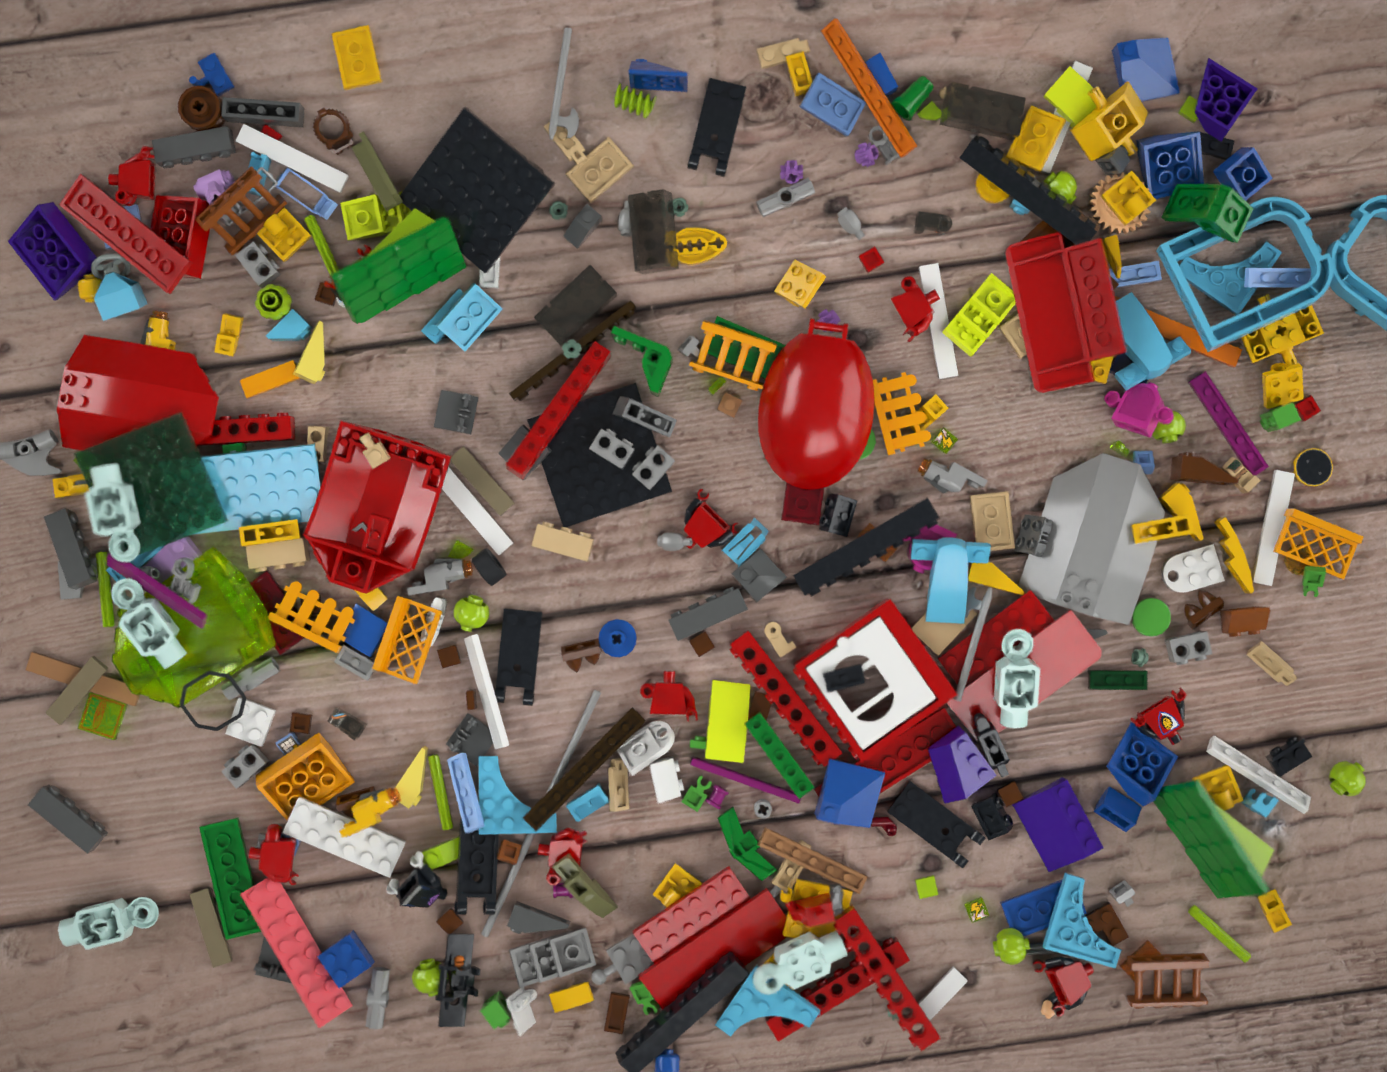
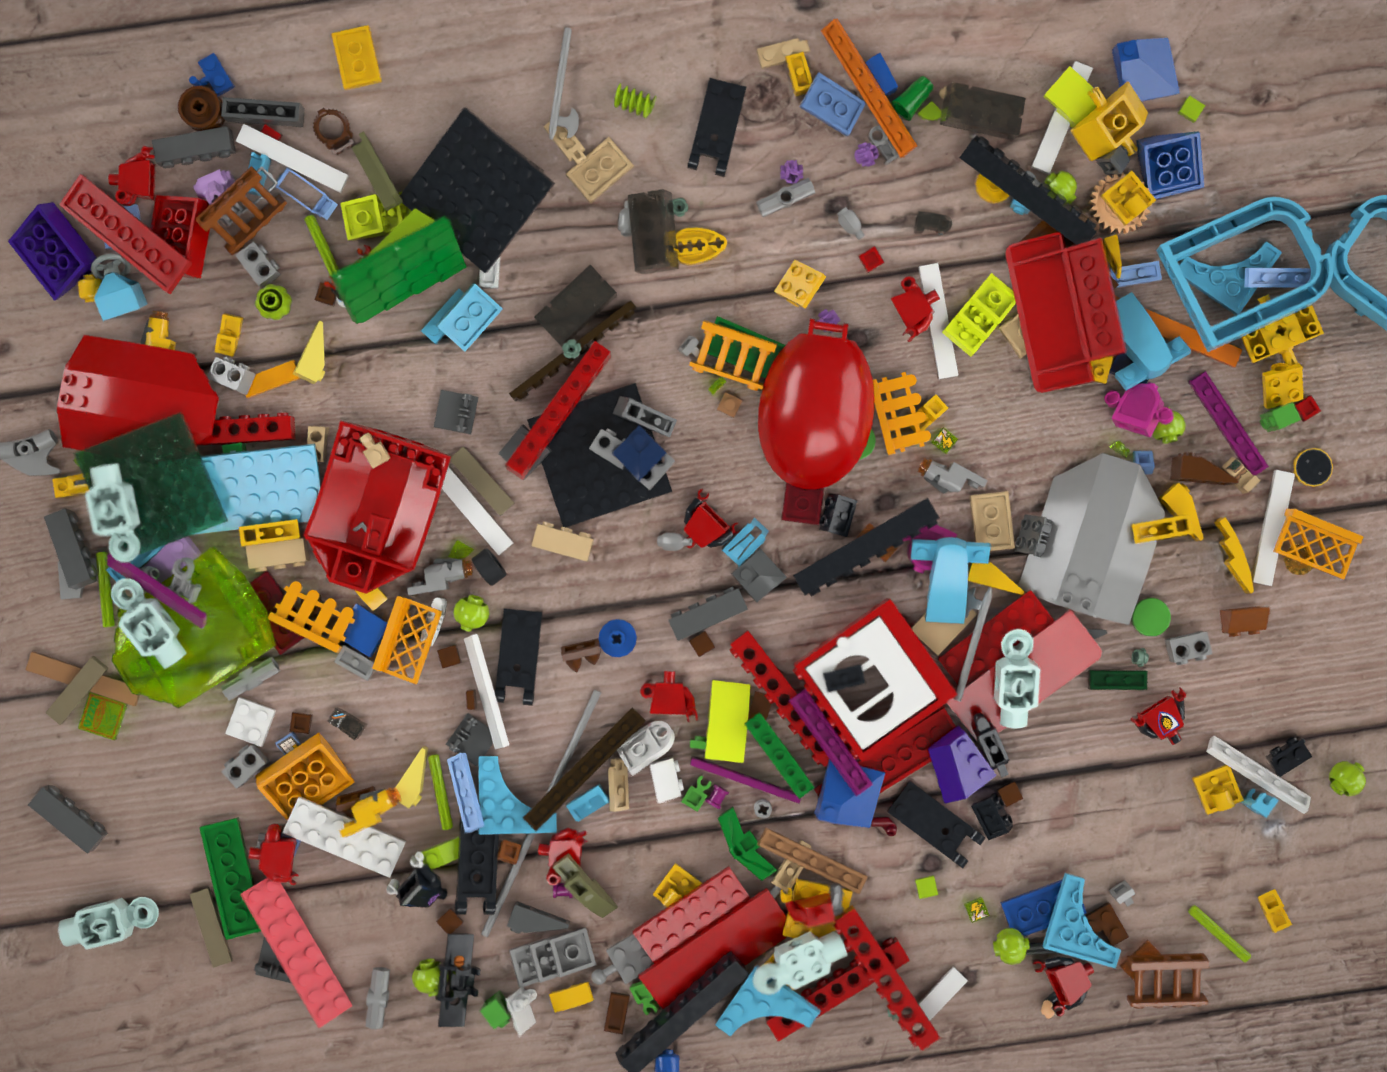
(198, 679): black piece -> none
(231, 375): none -> light grey brick
(284, 234): yellow plate -> none
(290, 328): medium azure slope -> none
(346, 959): blue brick -> none
(563, 210): sand green plate -> none
(583, 226): dark grey slope -> none
(639, 453): none -> dark blue plate
(653, 76): blue slope -> none
(655, 371): green bracket -> none
(773, 633): tan leg -> none
(830, 742): none -> magenta tile
(1036, 138): yellow tile -> none
(1057, 825): dark purple slope -> none
(1118, 809): blue brick -> none
(1141, 765): blue slope -> none
(1193, 569): white plate -> none
(1210, 206): green bracket -> none
(1210, 606): reddish brown tile -> none
(1213, 147): black plate -> none
(1217, 844): green piece -> none
(1221, 99): dark purple wedge -> none
(1243, 172): blue brick -> none
(1272, 663): tan hinge -> none
(1312, 579): bright green plate -> none

